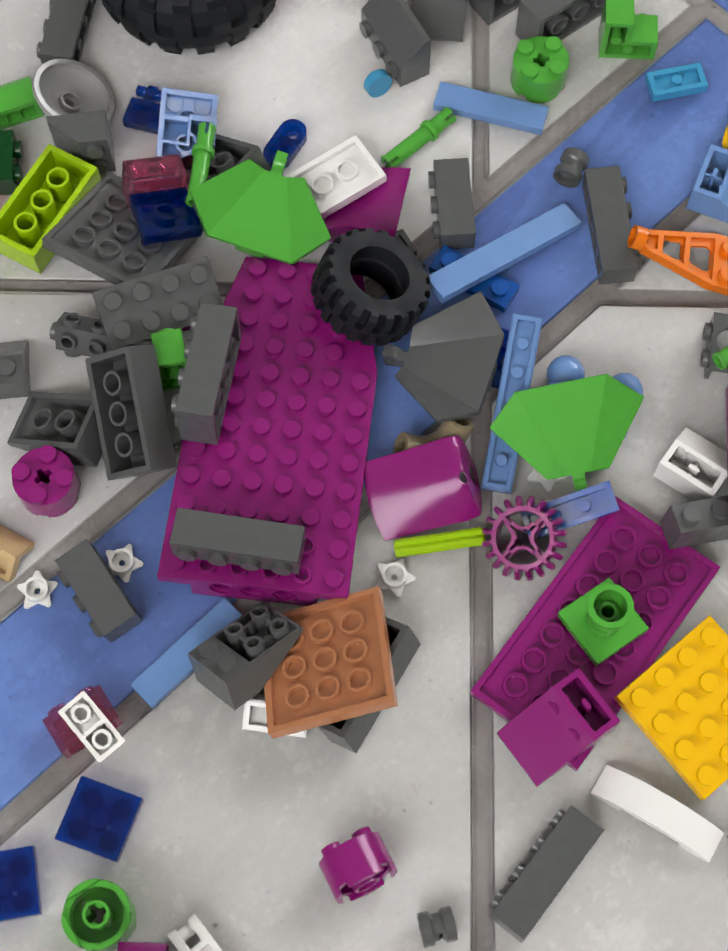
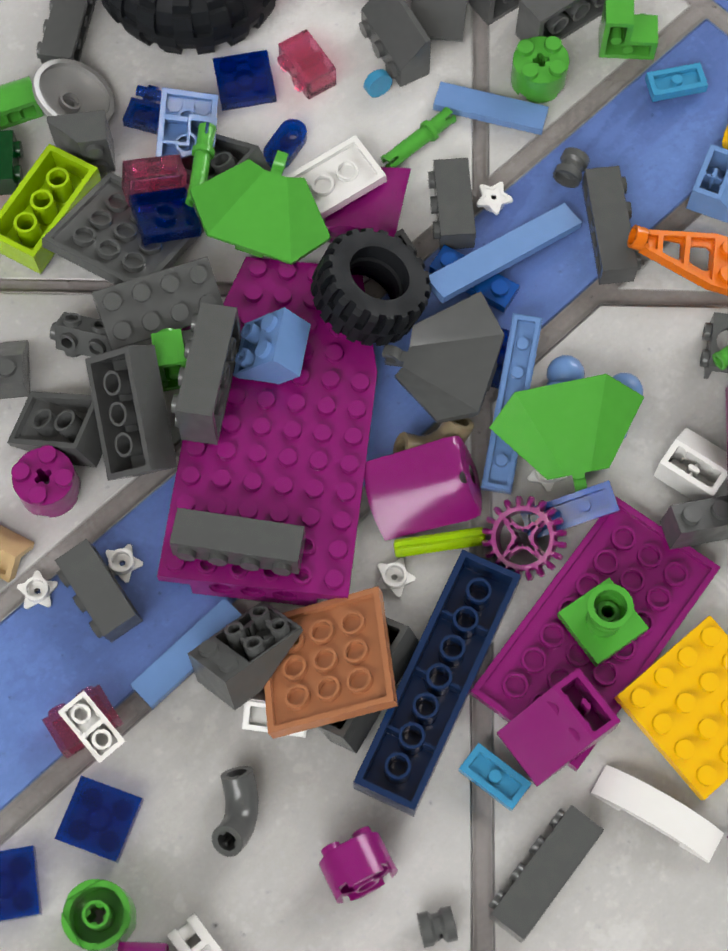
(240, 811): none -> dark grey cylinder
(244, 80): none -> clear blue plate
(272, 347): none -> medium blue slope
(307, 64): none -> clear pink brick
(437, 683): none -> dark blue brick
(490, 204): none -> white plate
(494, 777): none -> dark azure plate

